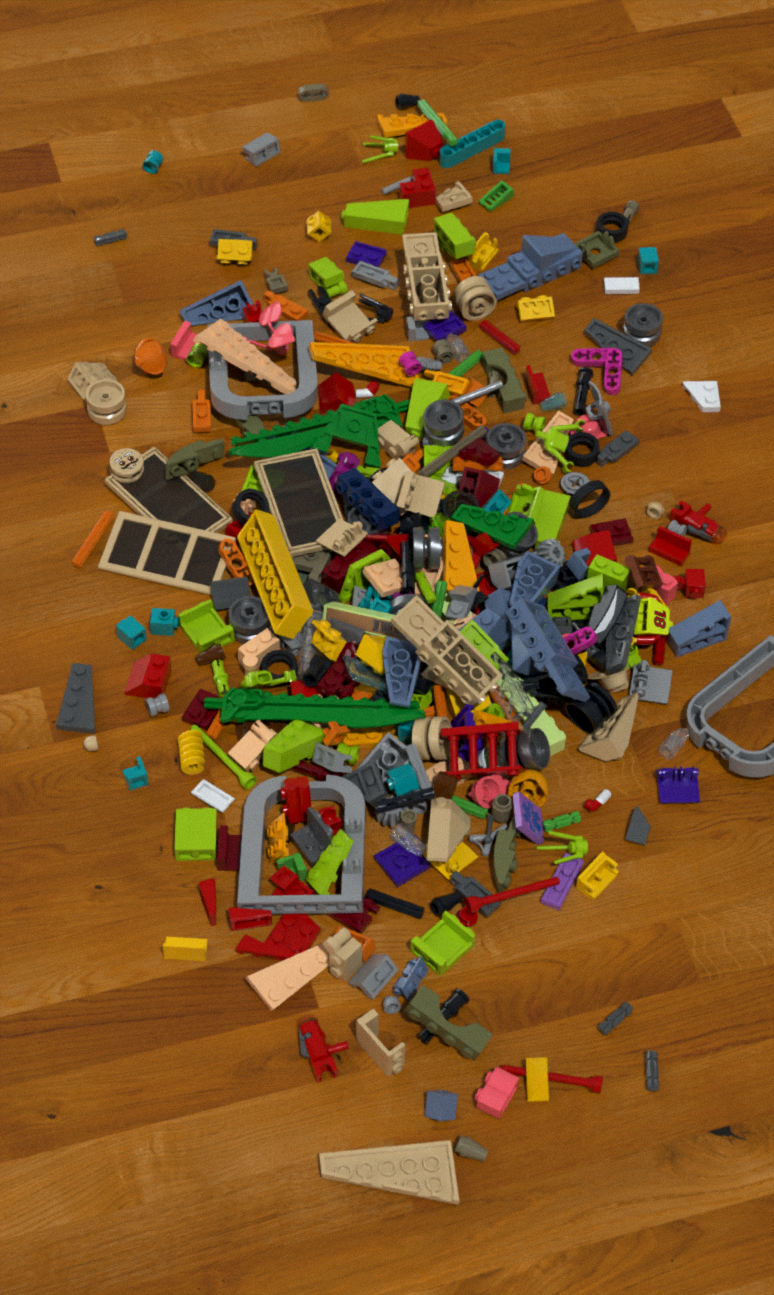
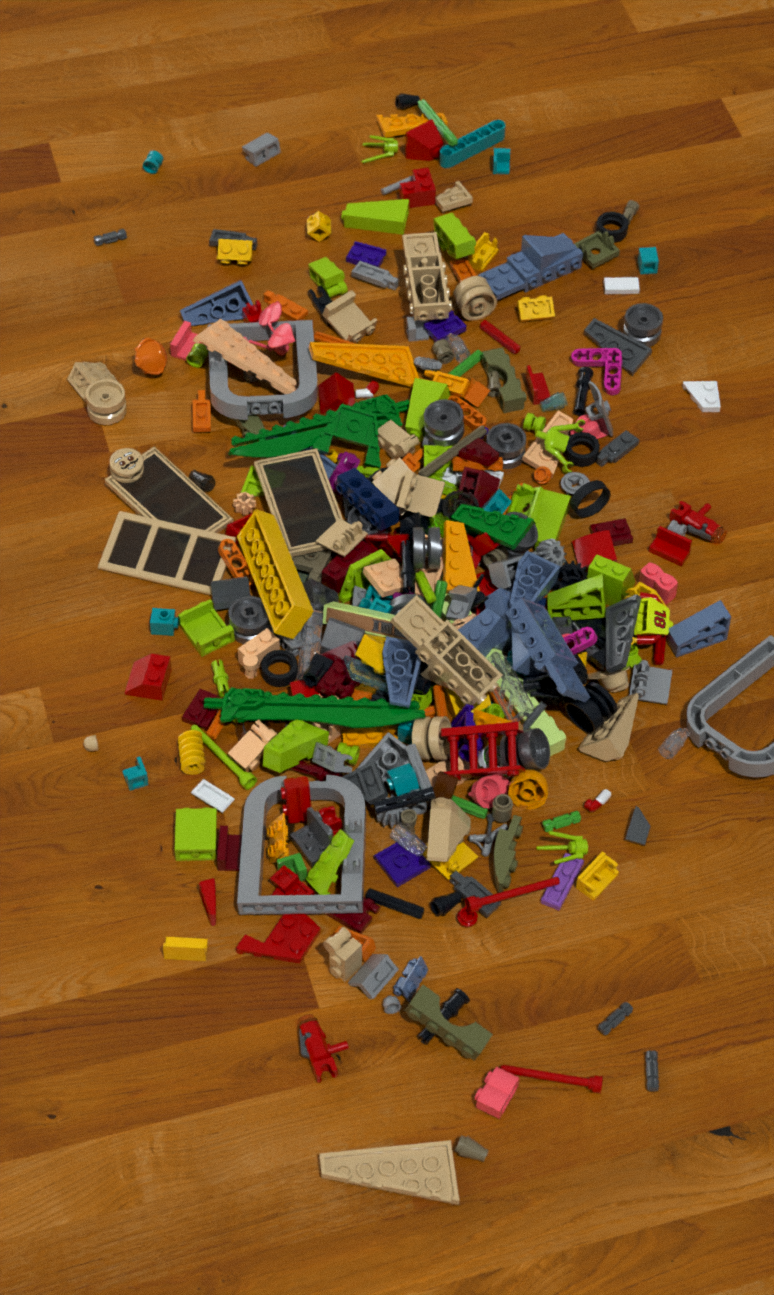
(78, 701): dark grey wing -> none
(92, 539): orange axle -> none
(131, 632): teal brick -> none
(157, 705): light grey wheel -> none
(192, 455): olive slope -> none
(211, 654): reddish brown cone -> none
(248, 918): red slope -> none
(253, 494): black tyre -> none
(260, 678): lime piece -> none
(276, 282): dark tan plate -> none
(288, 976): light nougat wing -> none
(313, 92): dark tan beam -> none
(327, 639): yellow bracket -> none
(336, 734): orange tile -> none
(366, 1035): tan panel -> none
(384, 312): black plant -> none
(410, 363): dark pink wheel -> none
(441, 1105): sand blue panel -> none
(443, 944): lime panel -> none
(479, 392): light grey bar -> none
(482, 642): lime hinge -> none
(500, 187): bright green slope -> none
(528, 818): medium lavender tile -> none
(537, 1079): yellow slope -> none
(577, 563): sand blue panel -> none
(607, 612): slope -> none
(642, 576): copper plate -> none
(655, 510): tan plate -> none
(678, 785): dark purple hinge -> none
(692, 583): red brick -> none

